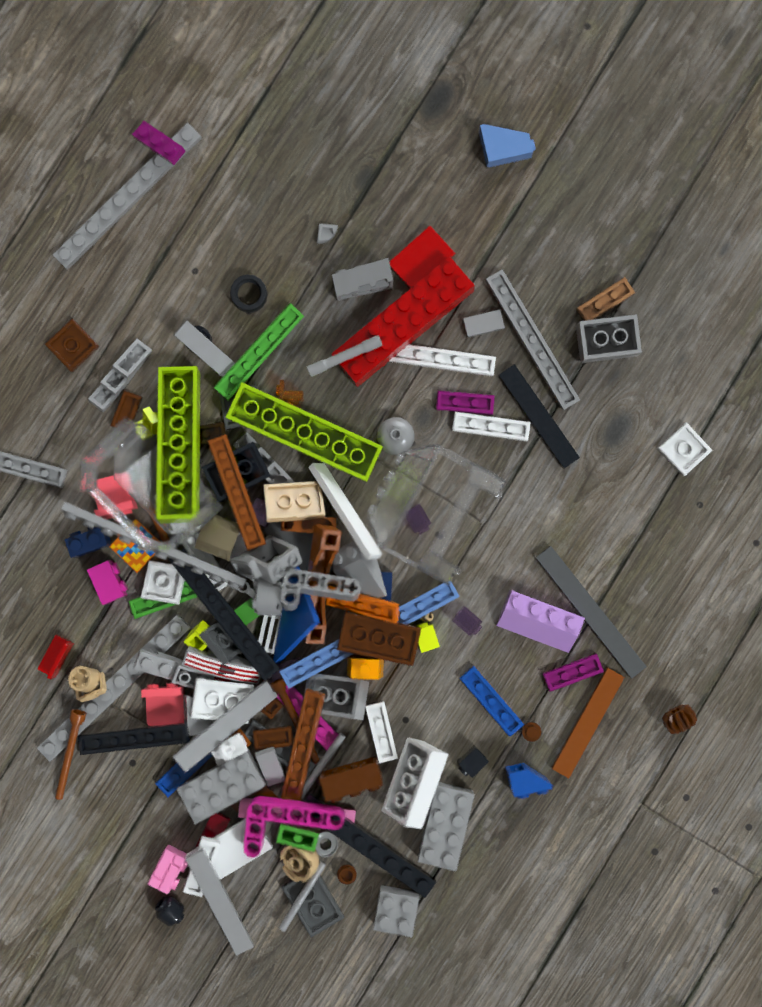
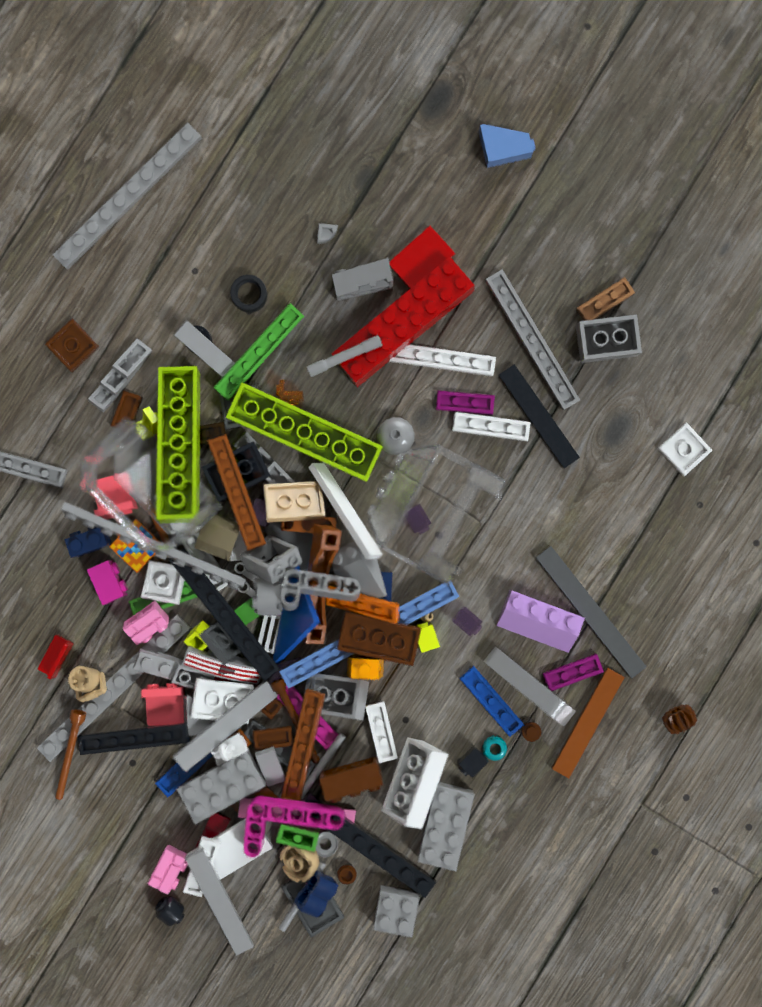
(146, 623): none -> bright pink brick
(158, 142): magenta plate -> none
(245, 567): light grey tile -> none
(316, 893): none -> dark blue brick
(483, 323): light grey tile -> none
(494, 740): none -> teal piece
(526, 780): blue slope -> none
(529, 686): none -> light grey beam

